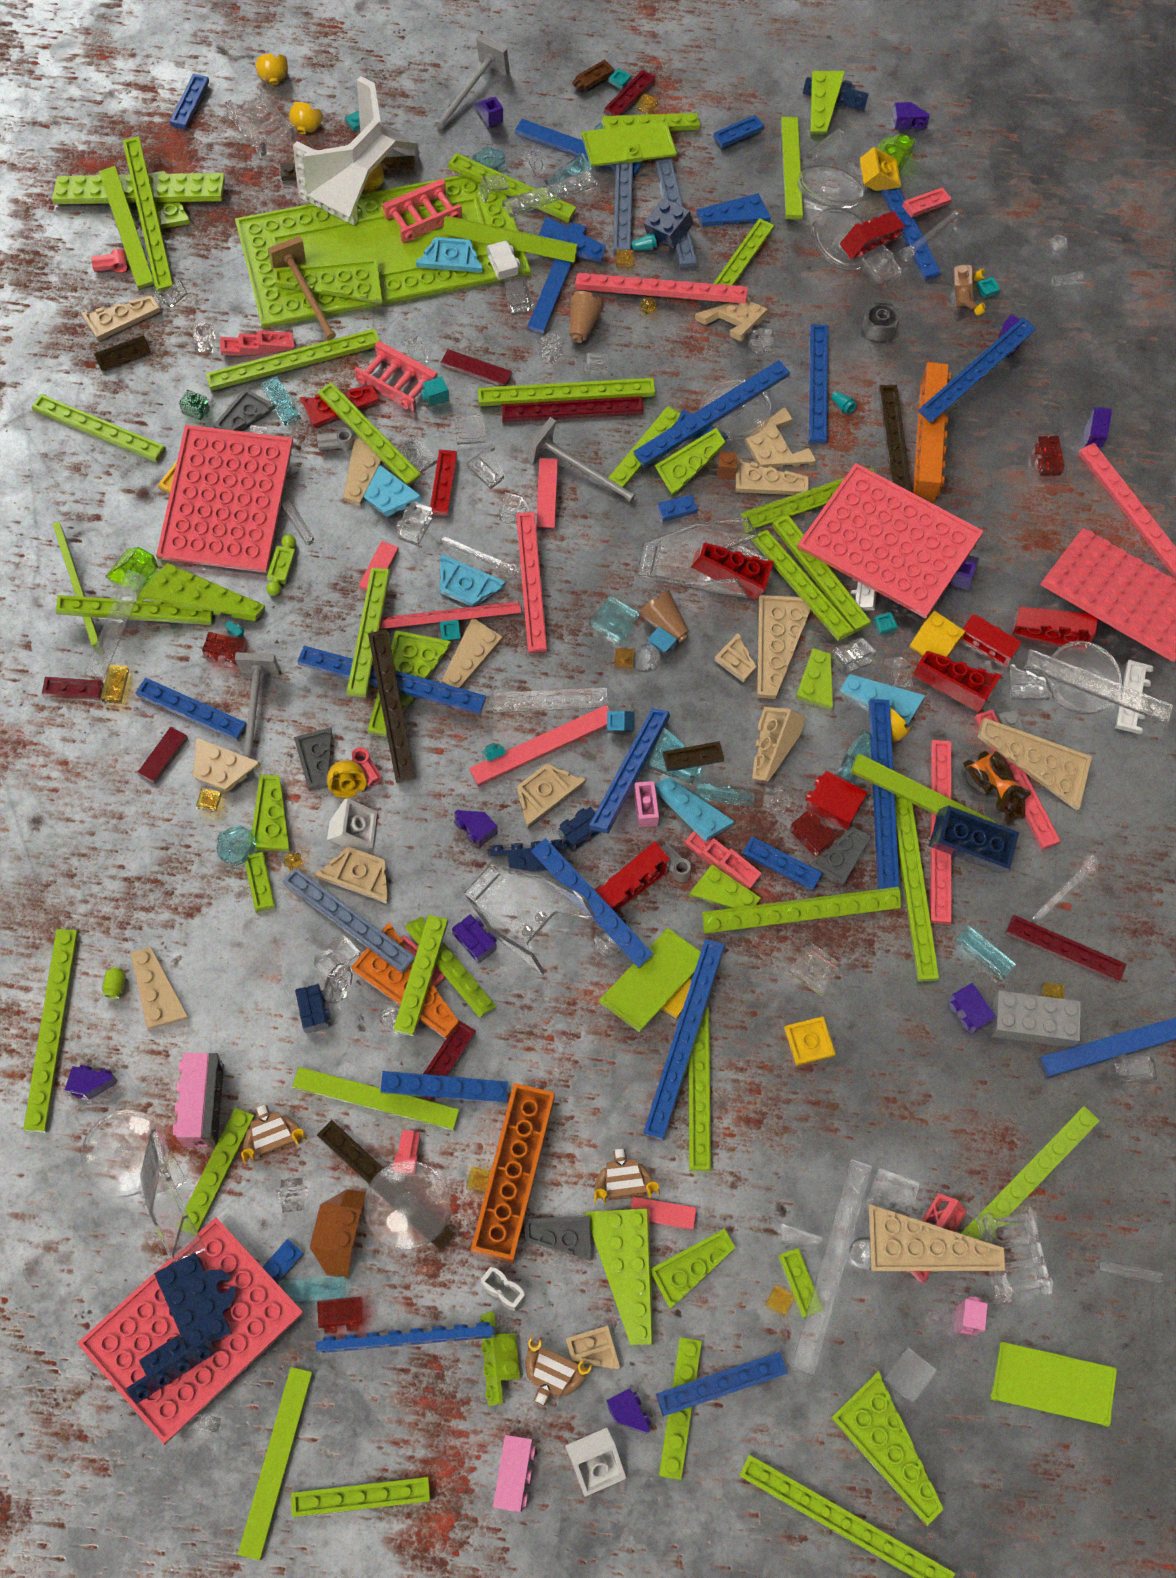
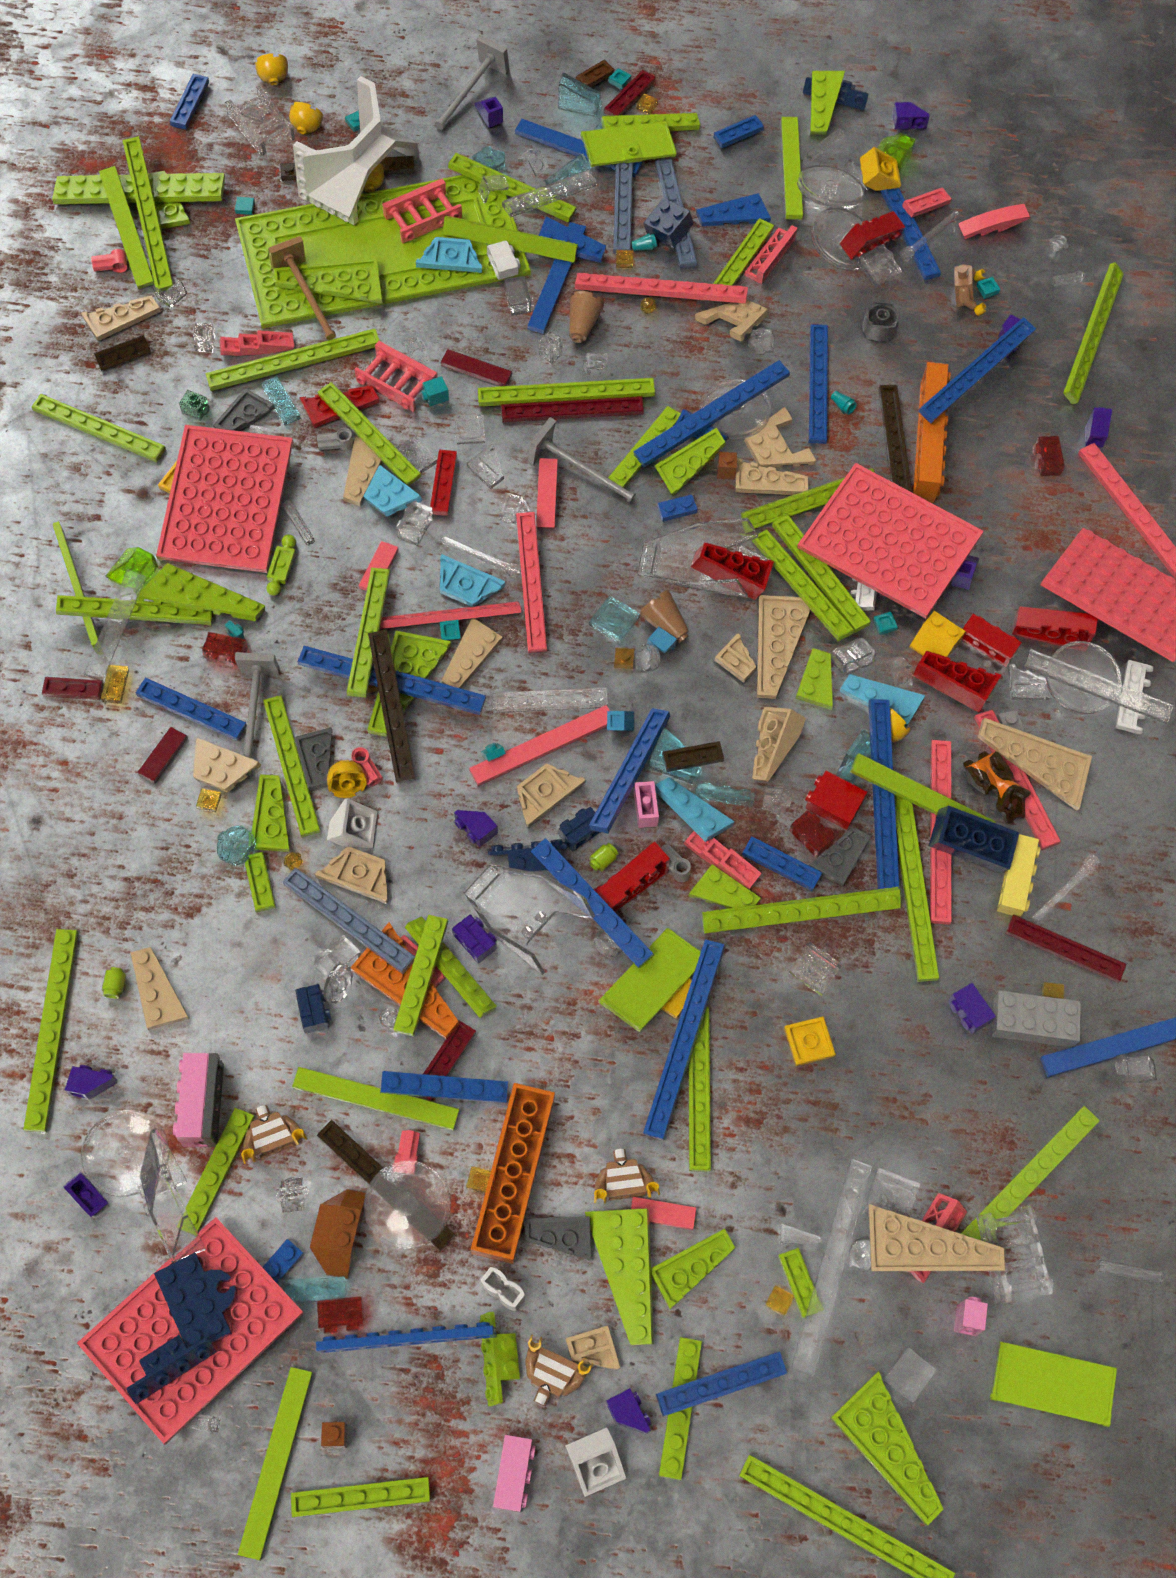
(85, 1194): none -> dark purple slope
(244, 205): none -> teal tile
(291, 766): none -> lime tile
(334, 1435): none -> dark orange brick
(578, 97): none -> clear light blue slope
(603, 857): none -> lime brick
(772, 257): none -> coral fence
(984, 952): clear light blue plate -> none
(994, 220): none -> coral slope
(1017, 880): none -> light yellow brick
(1093, 333): none -> lime plate

